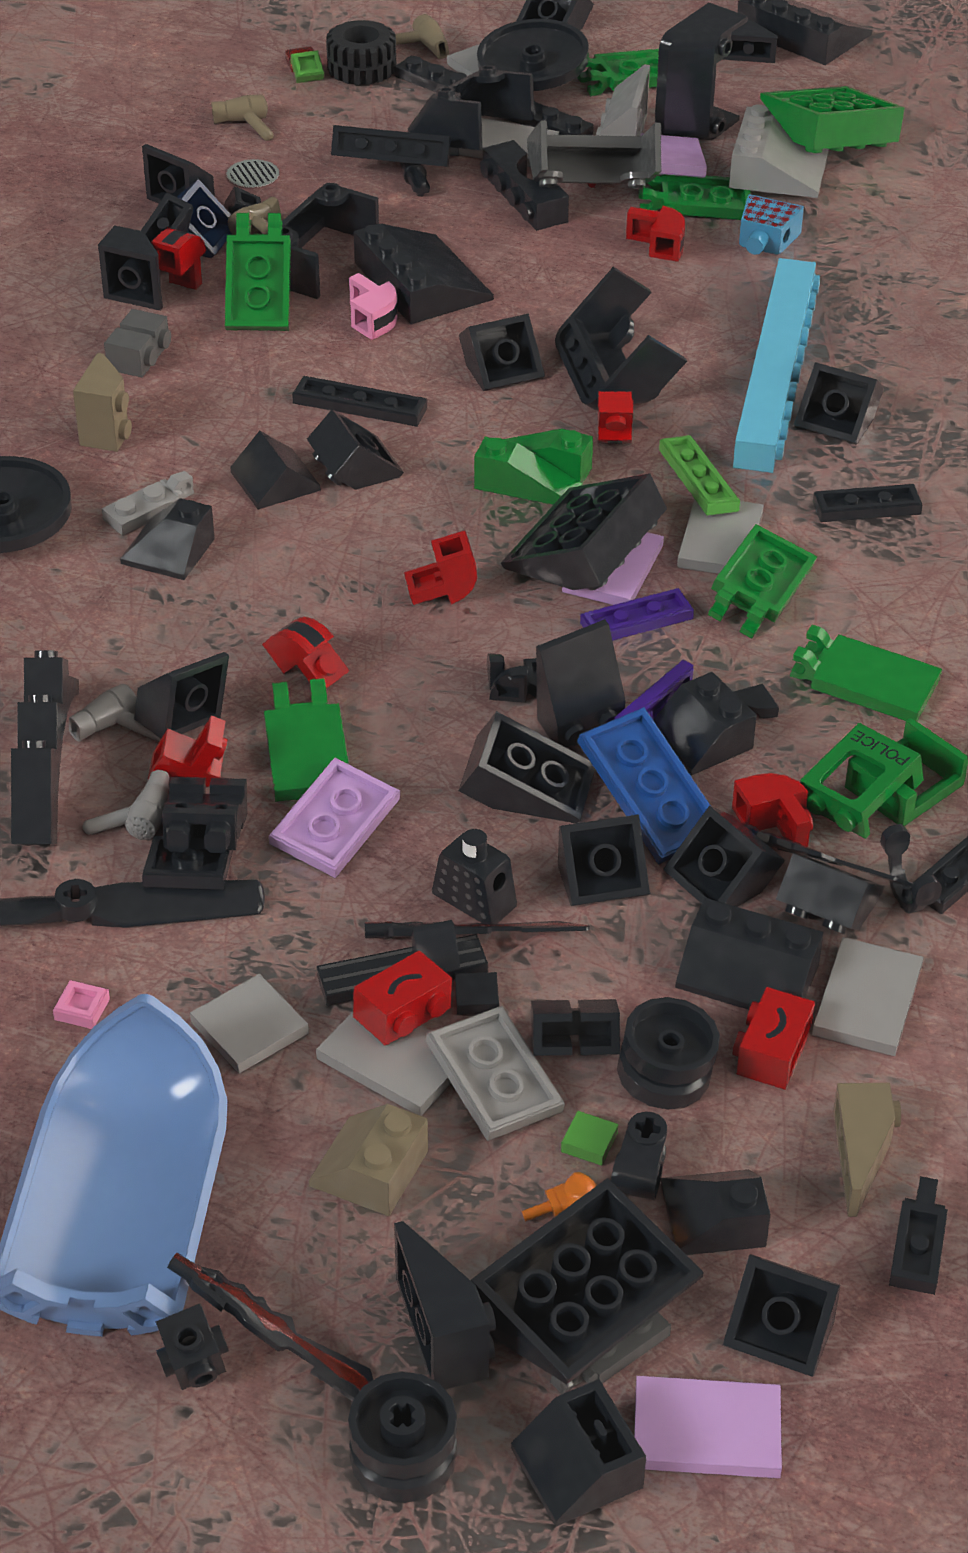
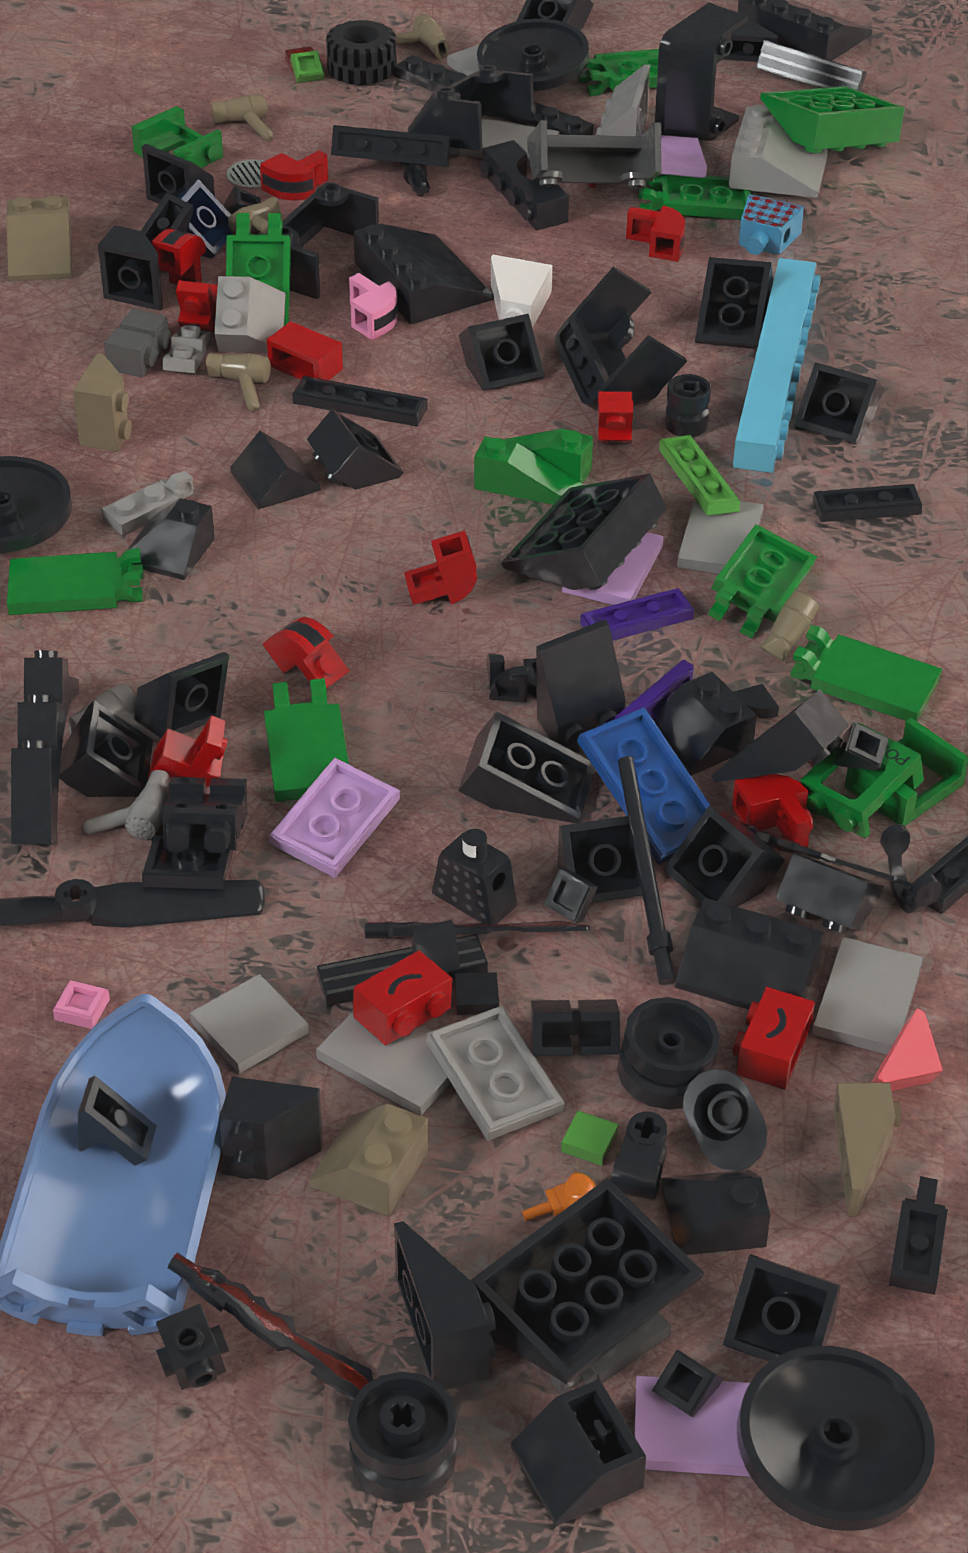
(39, 238): none -> dark tan slope
(73, 582): none -> green tile
(105, 756): none -> black slope
(115, 1121): none -> black slope
(169, 131): none -> green window
(187, 349): none -> light grey slope
(197, 304): none -> red brick
(244, 368): none -> dark tan piece
(247, 314): none -> light grey slope
(268, 1127): none -> black slope
(291, 178): none -> red brick
(304, 352): none -> red brick
(520, 286): none -> white slope
(570, 895): none -> black tile
(659, 940): none -> black bar
(686, 1383): none -> black slope
(687, 405): none -> black wheel
(725, 1120): none -> black piece
(734, 302): none -> black slope
(790, 624): none -> dark tan piece
(798, 738): none -> black slope
(808, 67): none -> tile
(835, 1438): none -> black dish
(861, 748): none -> black slope
(911, 1057): none -> coral slope

